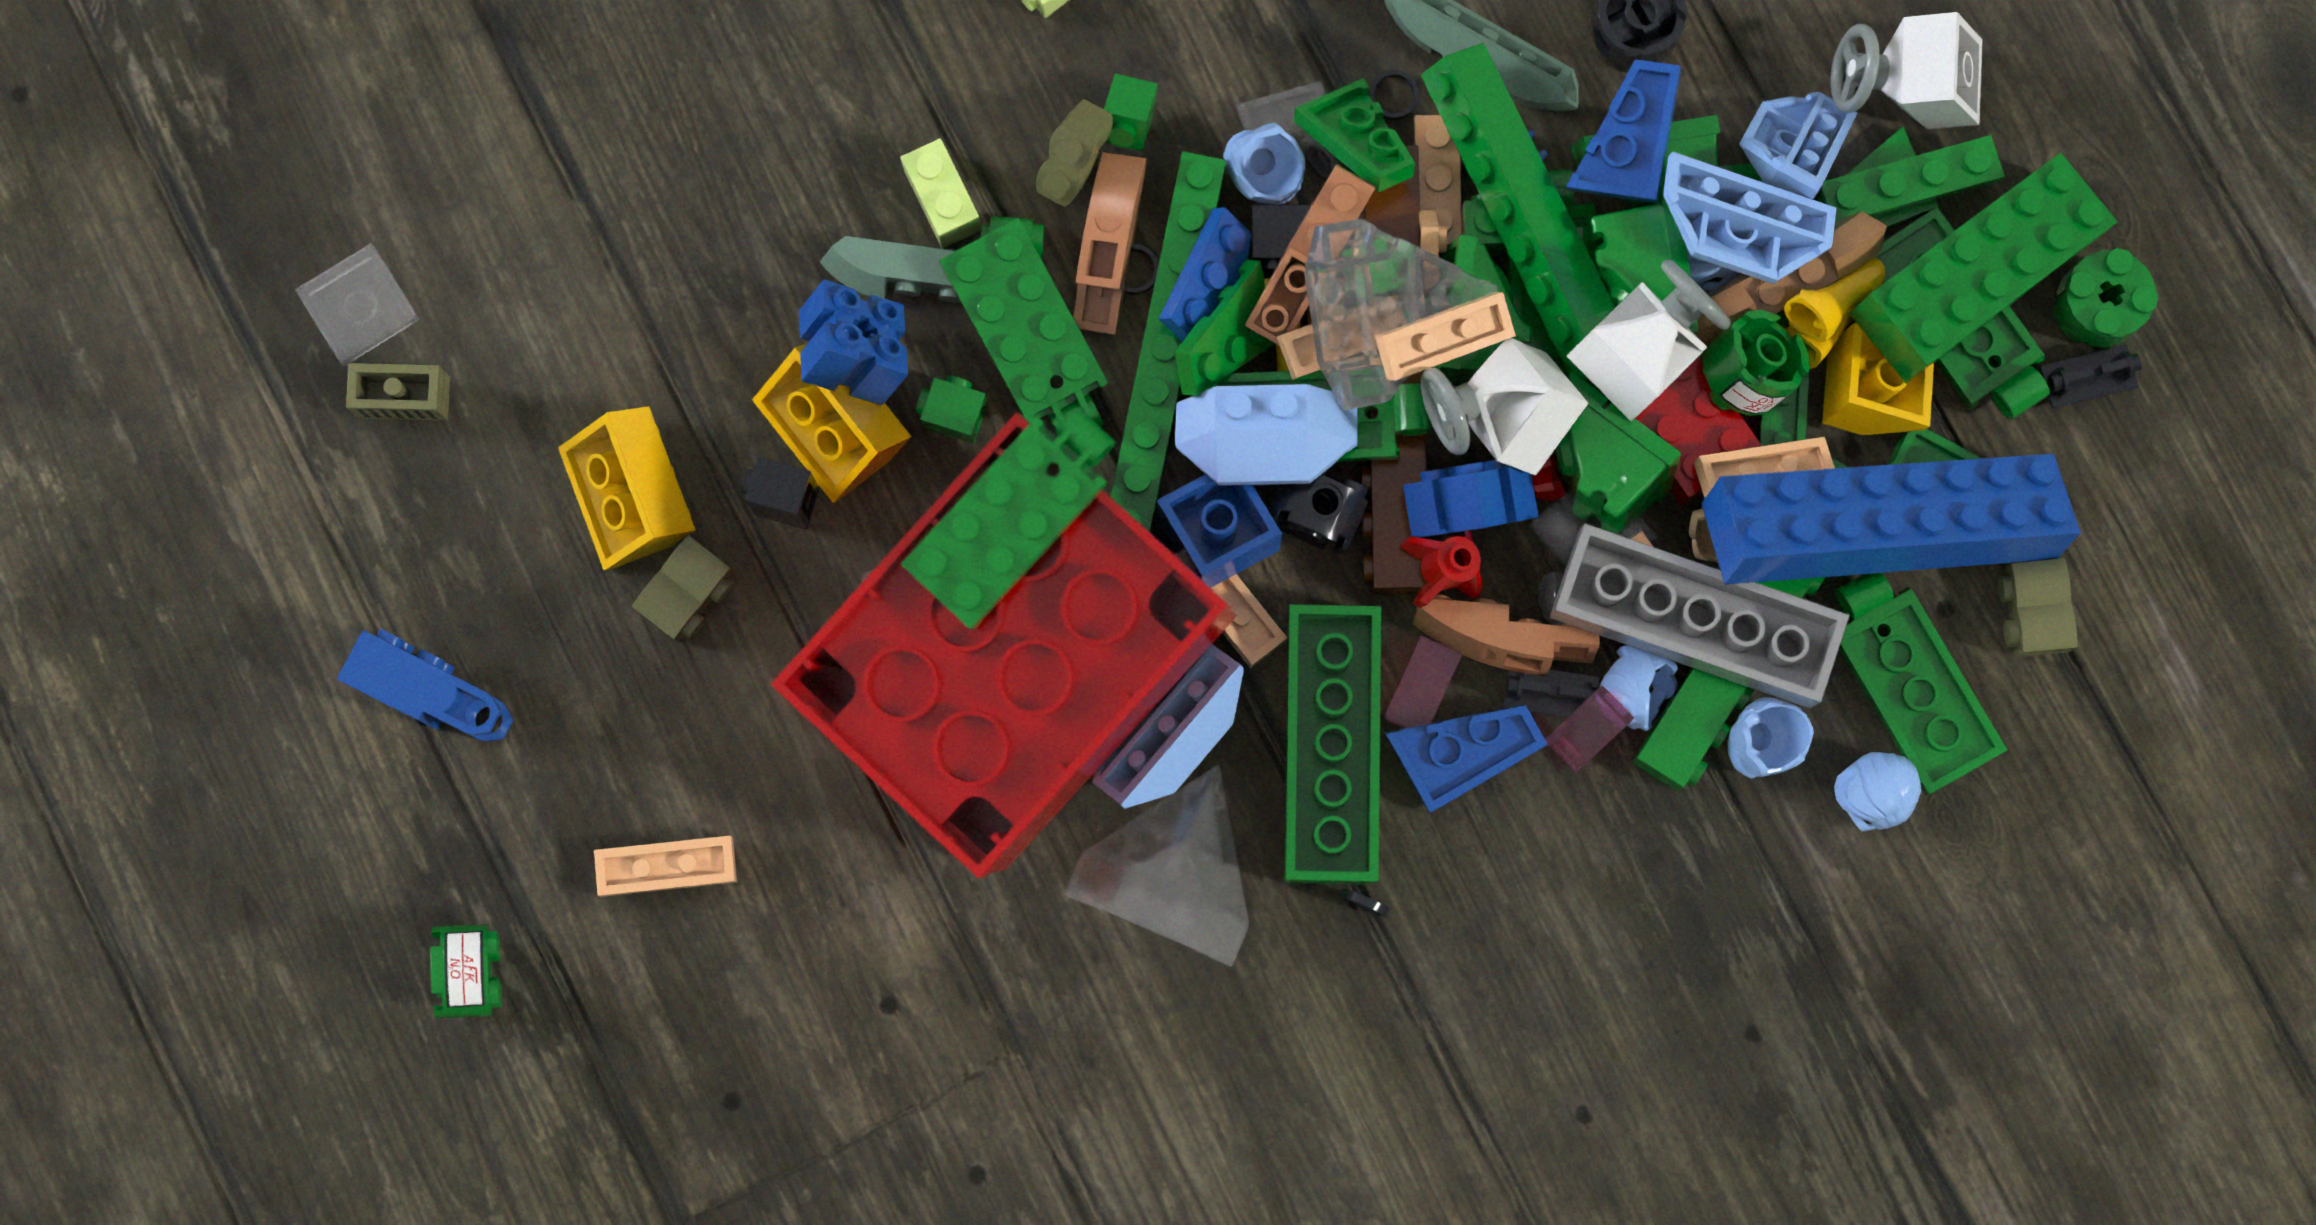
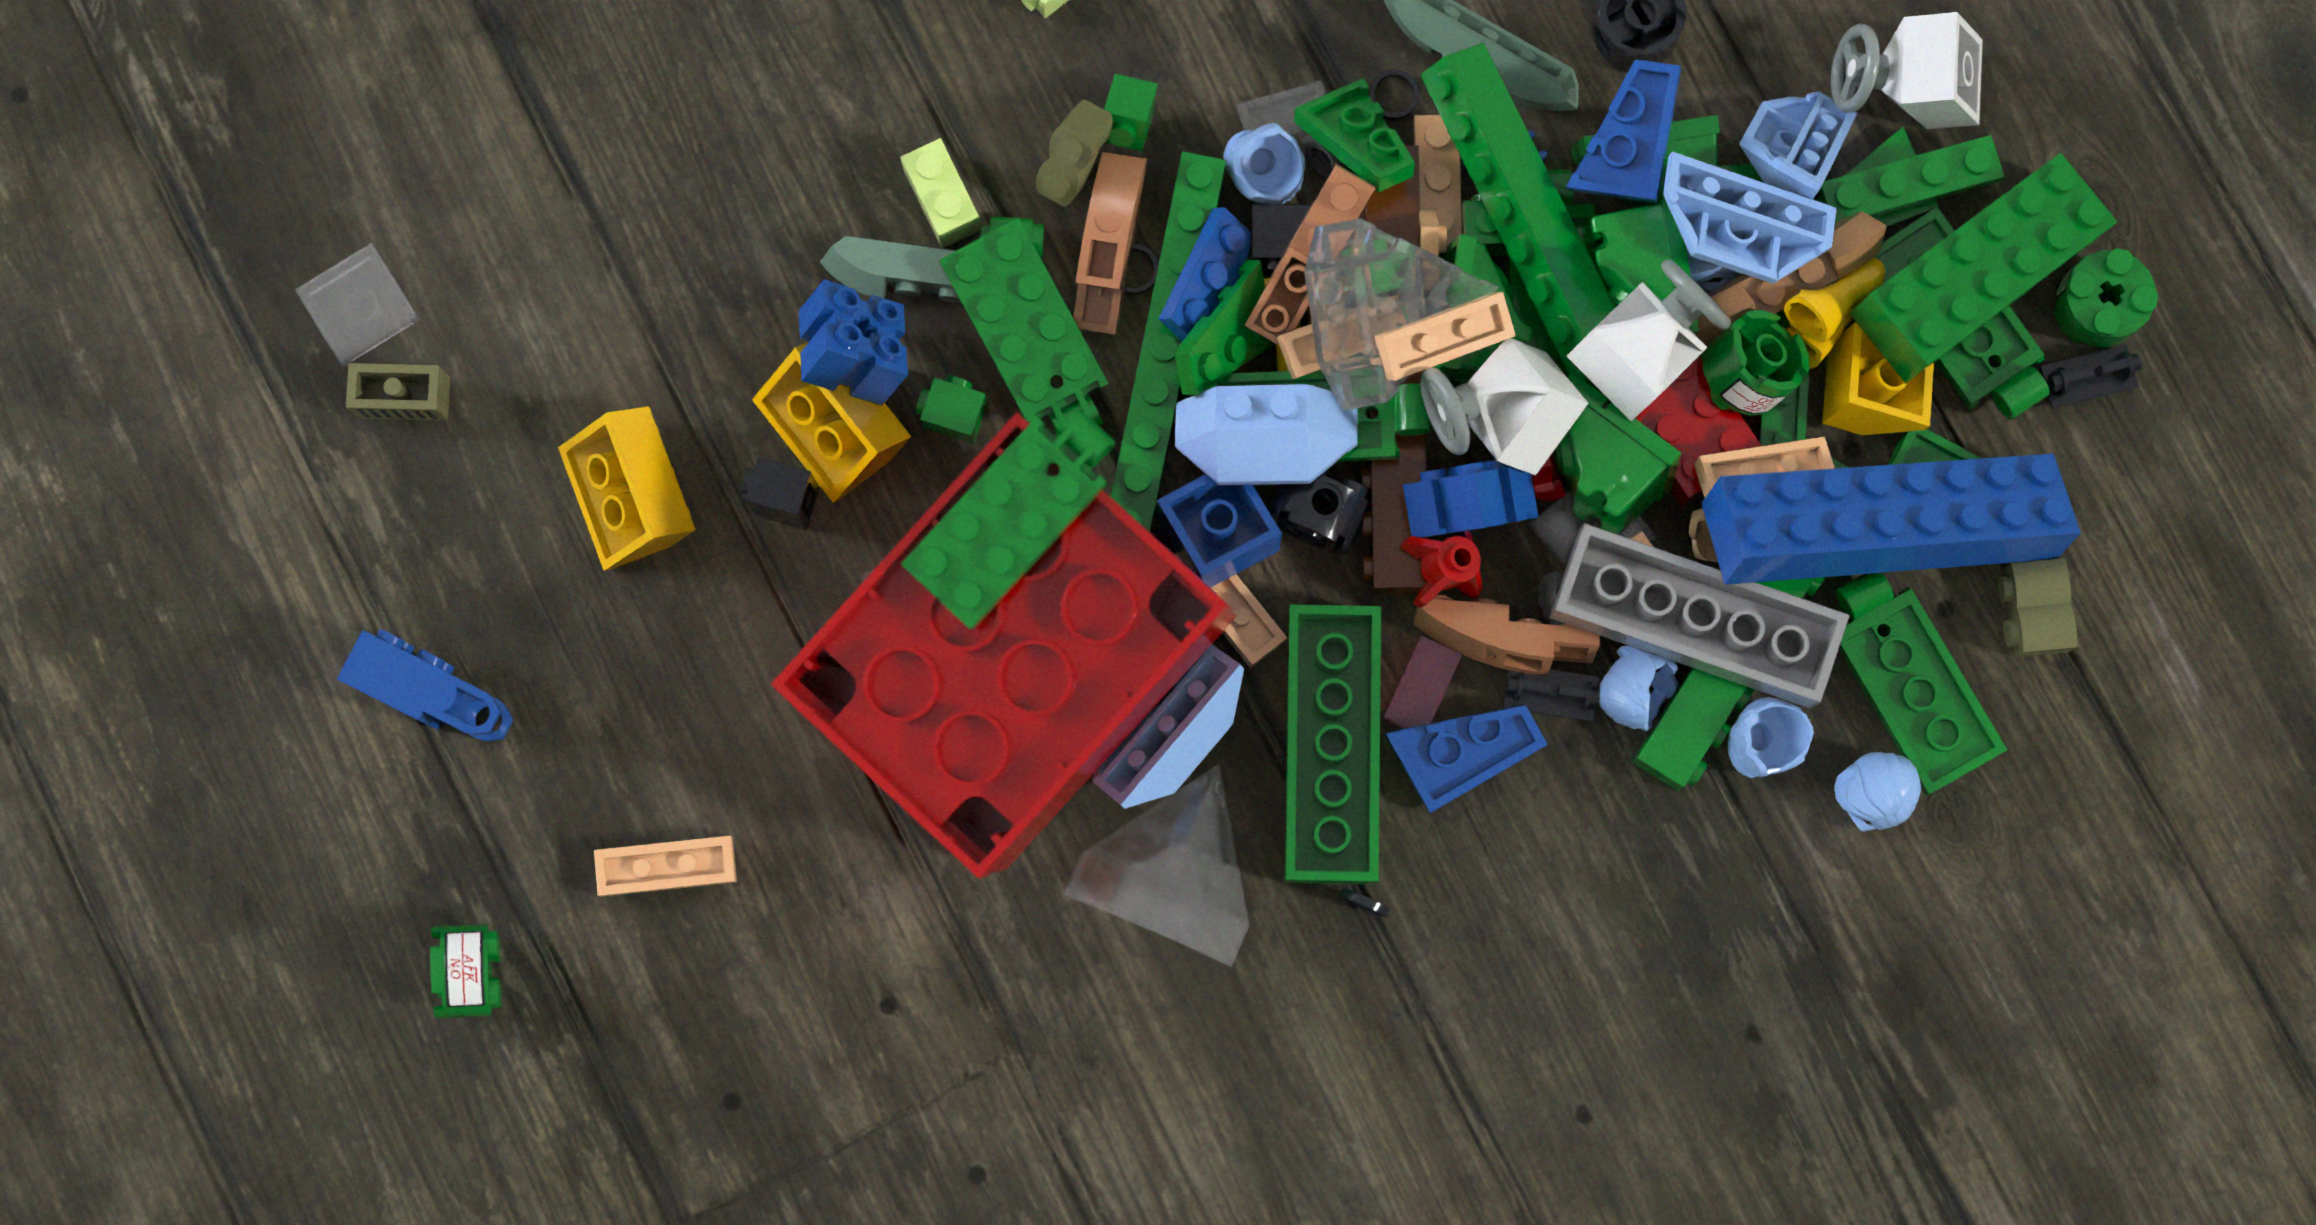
(684, 590): olive brick -> none
(1589, 729): clear pink tile -> none

